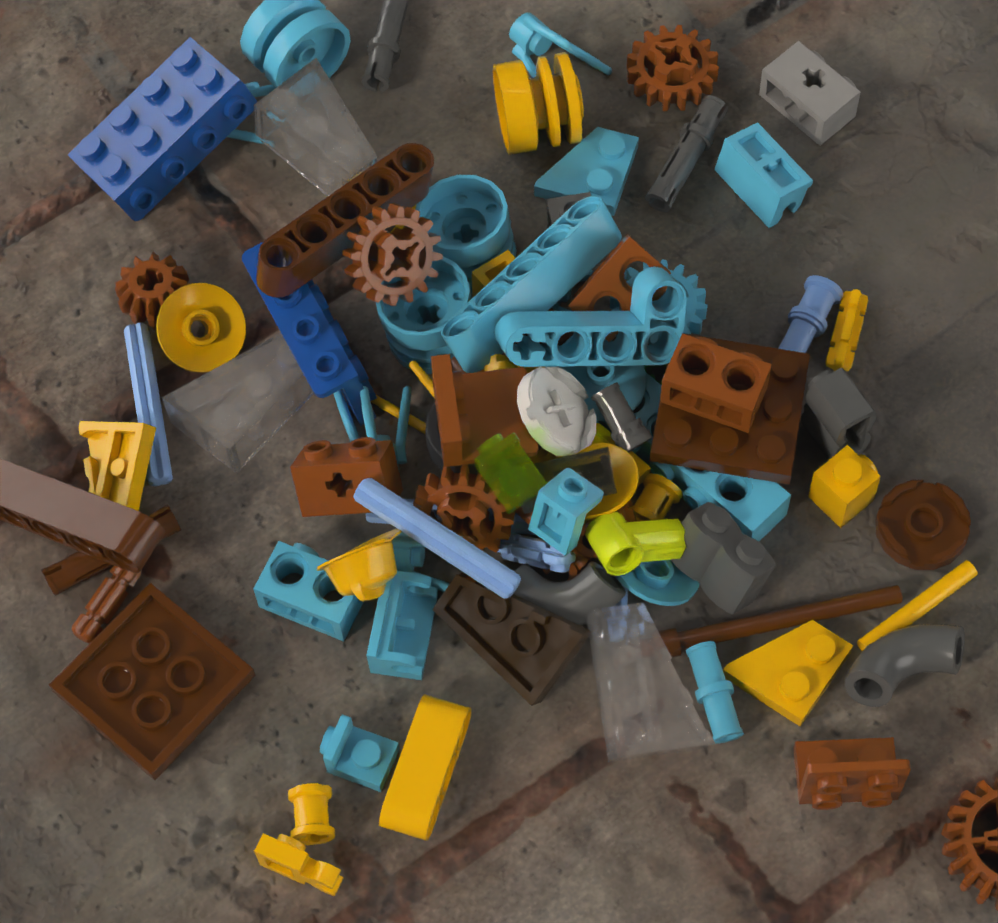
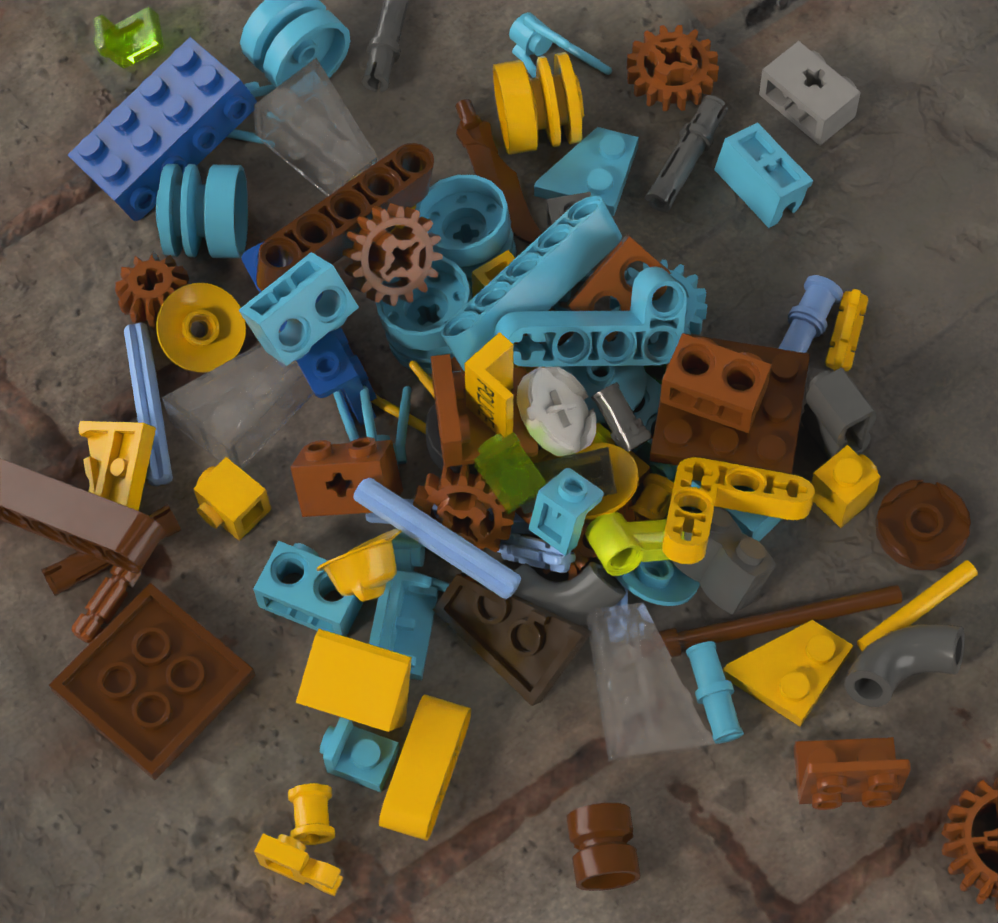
(129, 39): none -> clear neon green bracket
(197, 210): none -> medium azure wheel
(230, 498): none -> yellow brick
(293, 300): none -> medium azure brick
(356, 681): none -> yellow slope
(478, 140): none -> reddish brown sword
(489, 384): none -> yellow panel
(602, 838): none -> reddish brown wheel
(789, 500): none -> yellow beam

